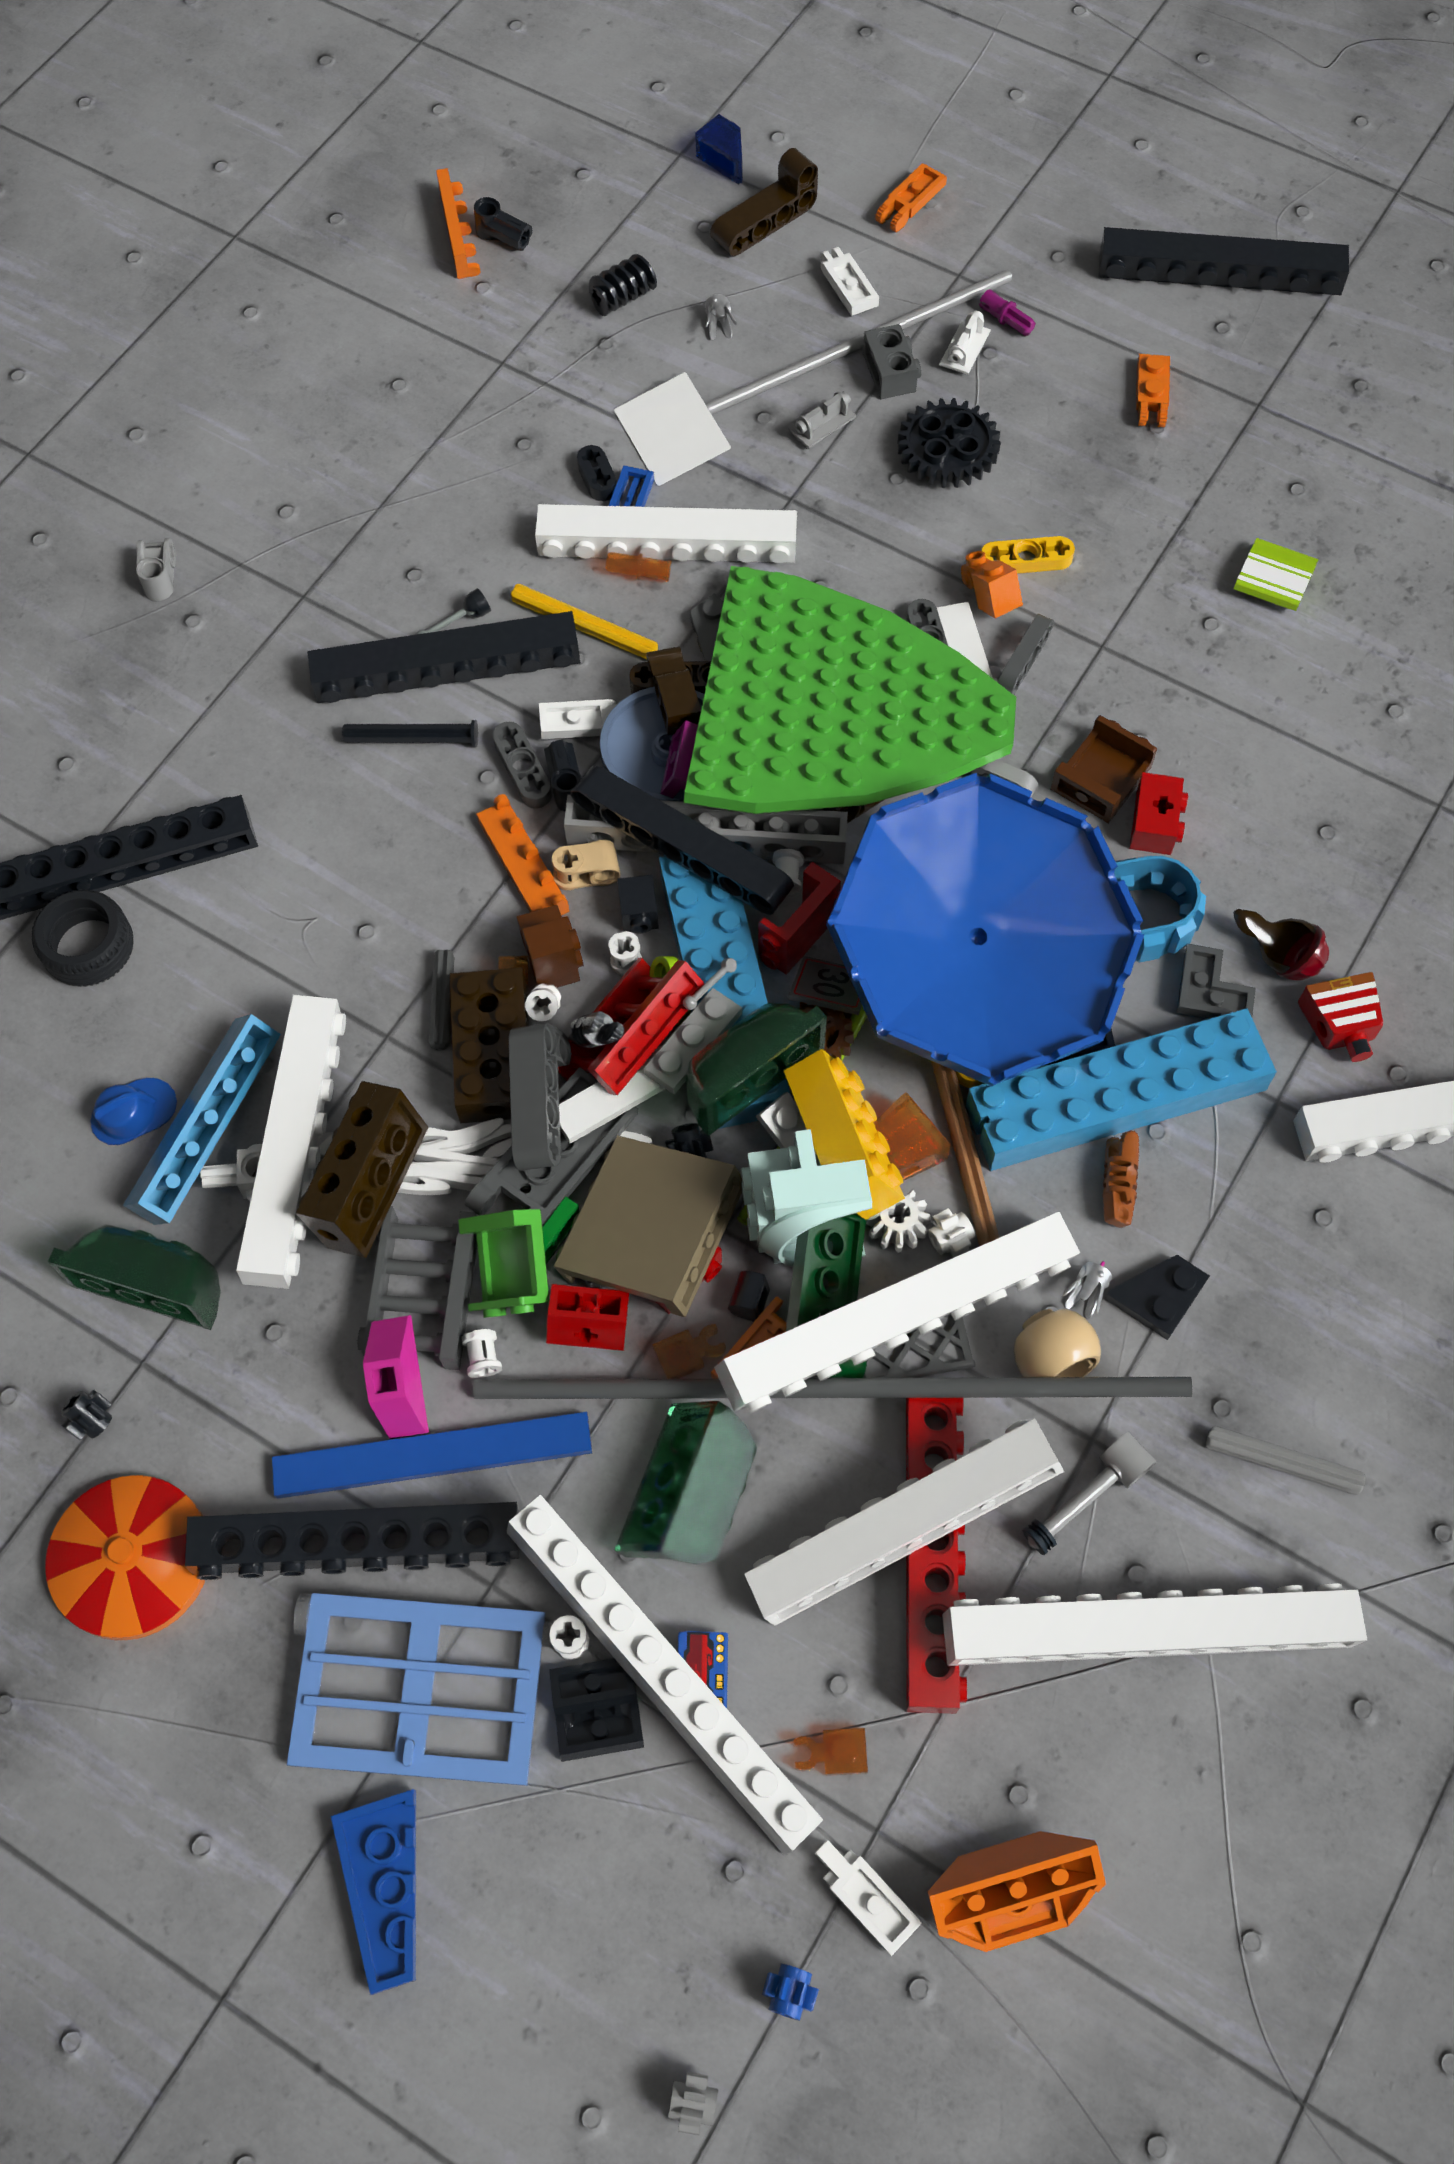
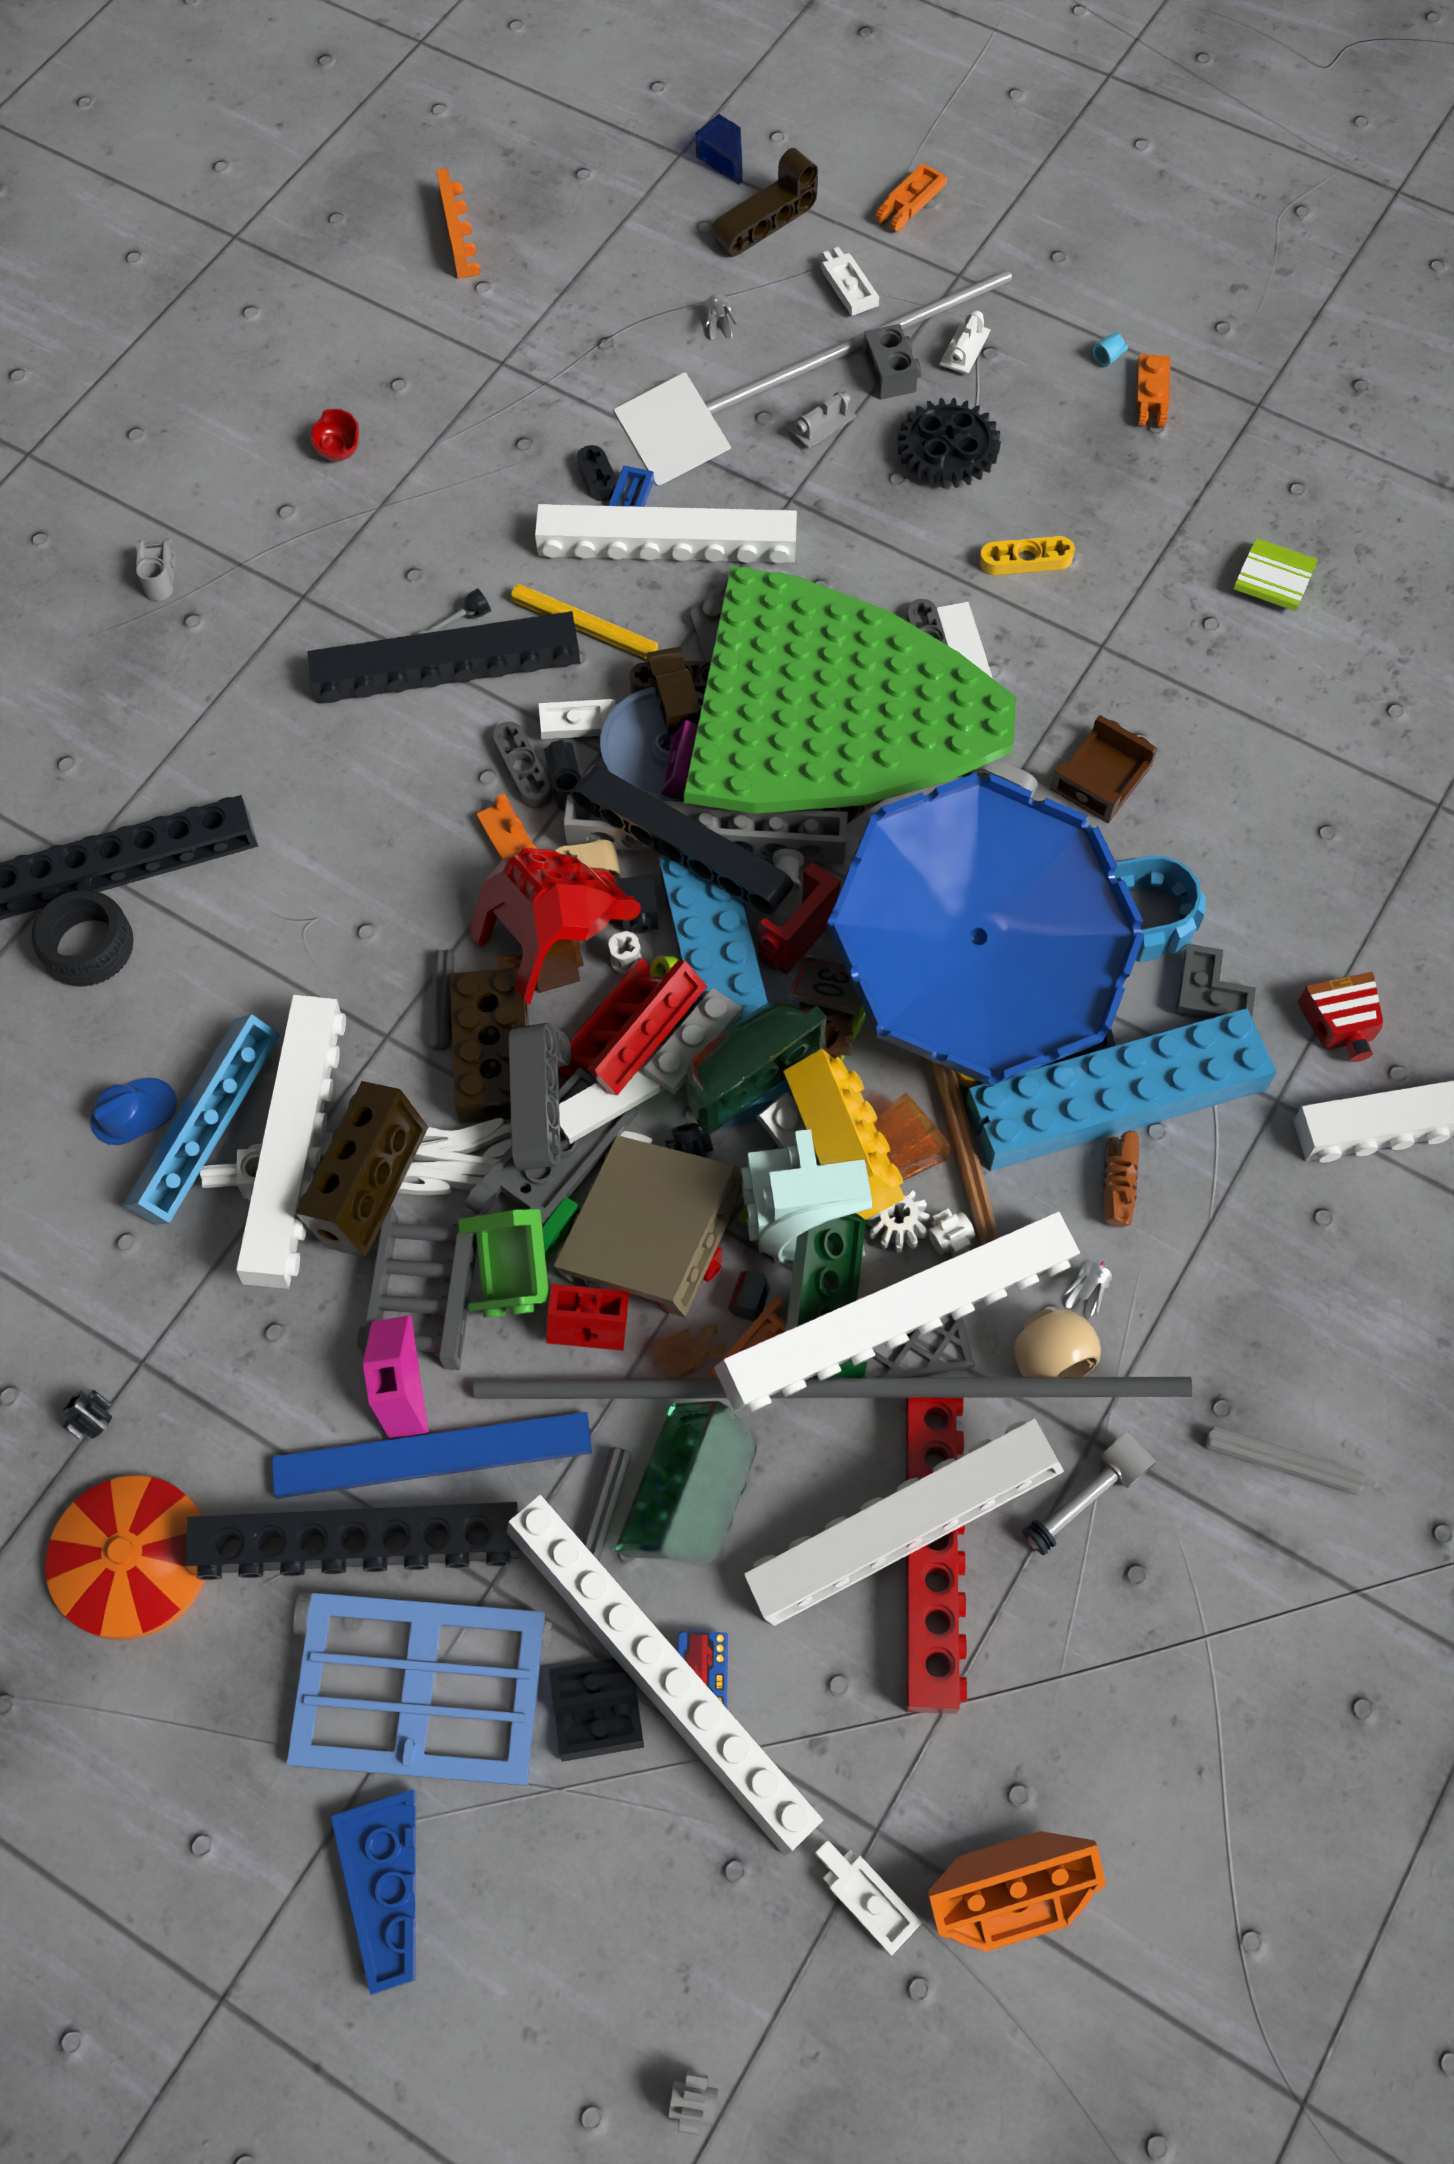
(142, 1273): clear green windscreen -> none
(335, 435): none -> red hair
(411, 733): black axle -> none
(481, 1353): white bush -> none
(495, 223): black piece -> none
(543, 1013): white bush -> none
(547, 900): none -> red piece
(559, 1629): white bush -> none
(595, 1030): black hinge -> none
(606, 1501): none -> dark grey axle
(621, 282): black piece -> none
(638, 566): clear orange axle -> none
(728, 965): light grey hinge -> none
(790, 1992): blue gear -> none
(841, 1752): clear orange plate -> none
(993, 582): orange brick -> none
(1006, 312): magenta axle -> none
(1026, 653): dark grey beam -> none
(1109, 349): none -> medium azure hose
(1152, 1625): white brick -> none
(1157, 813): red brick -> none
(1160, 1294): black wing -> none
(1224, 261): black brick -> none
(1288, 945): piece -> none

